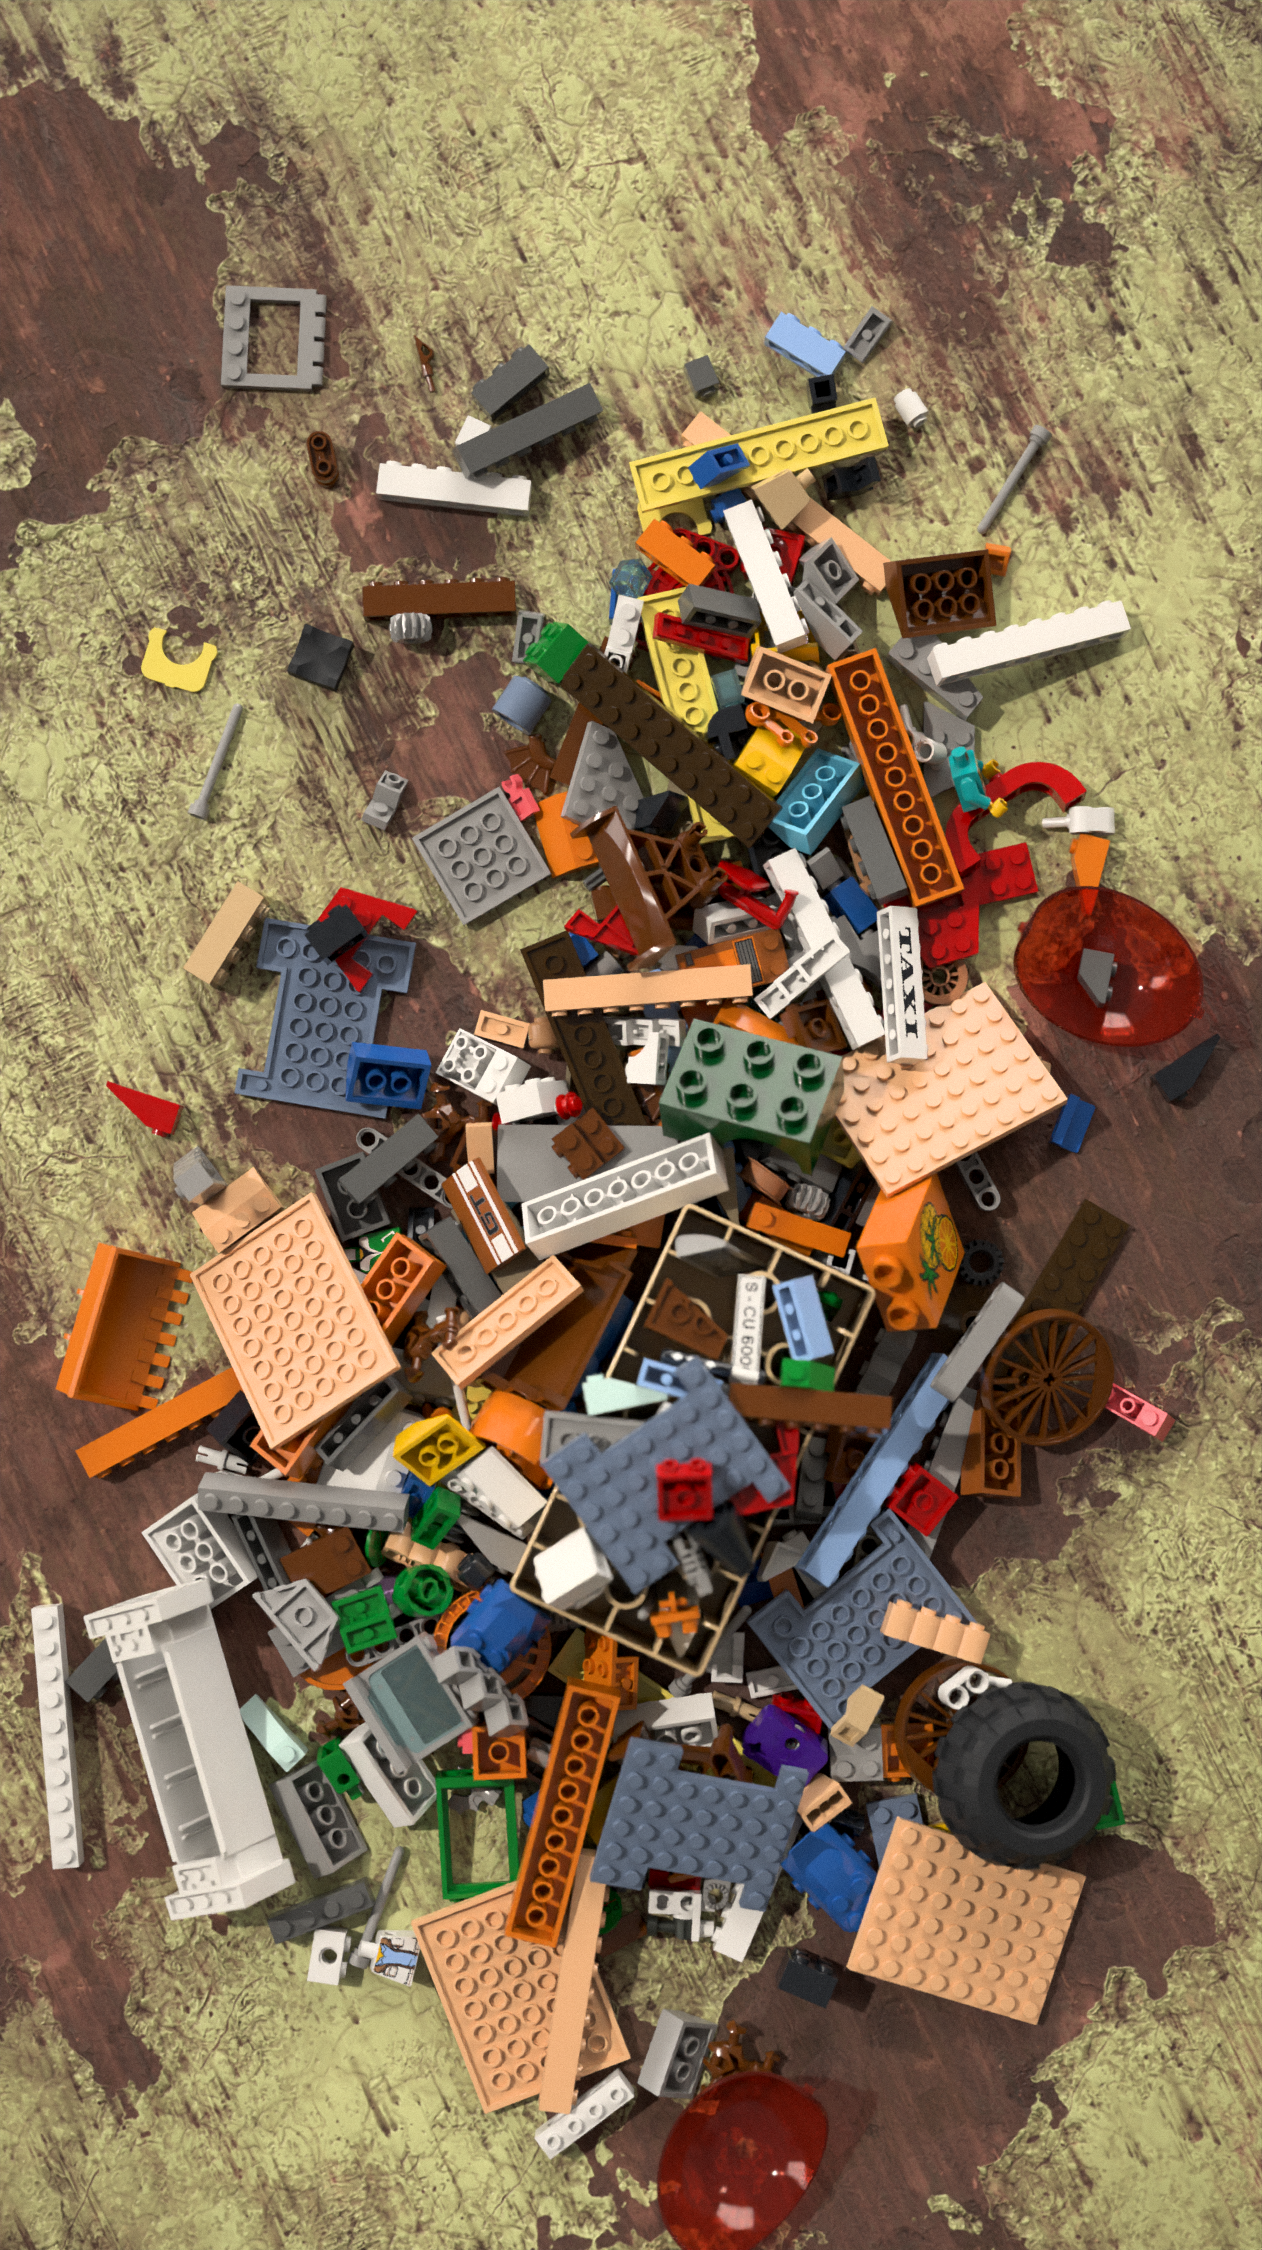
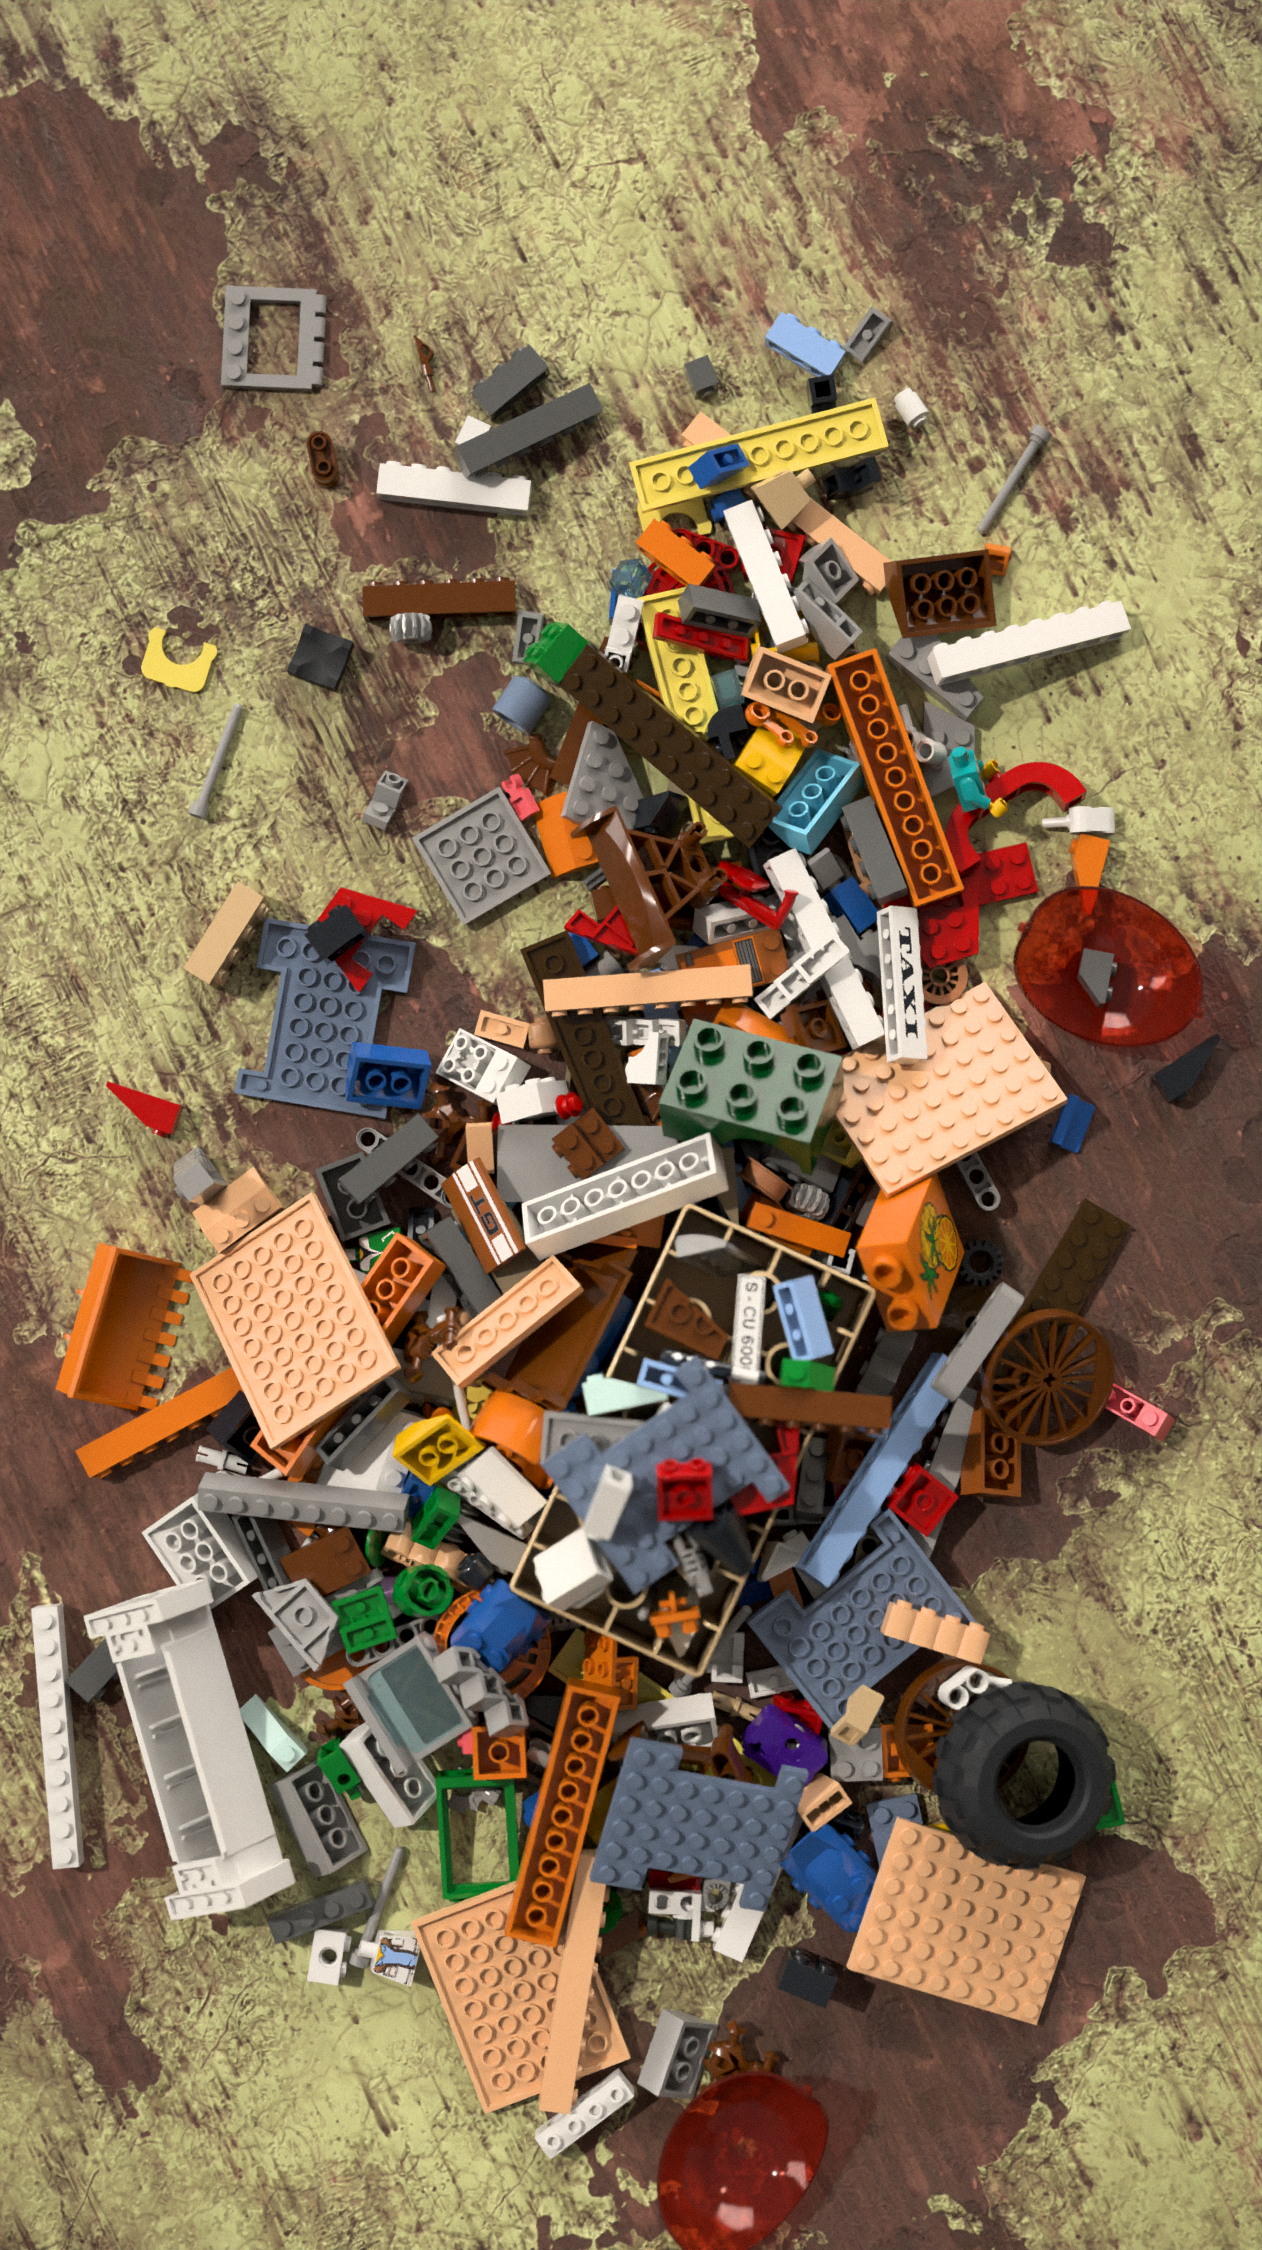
(607, 1503): none -> white slope

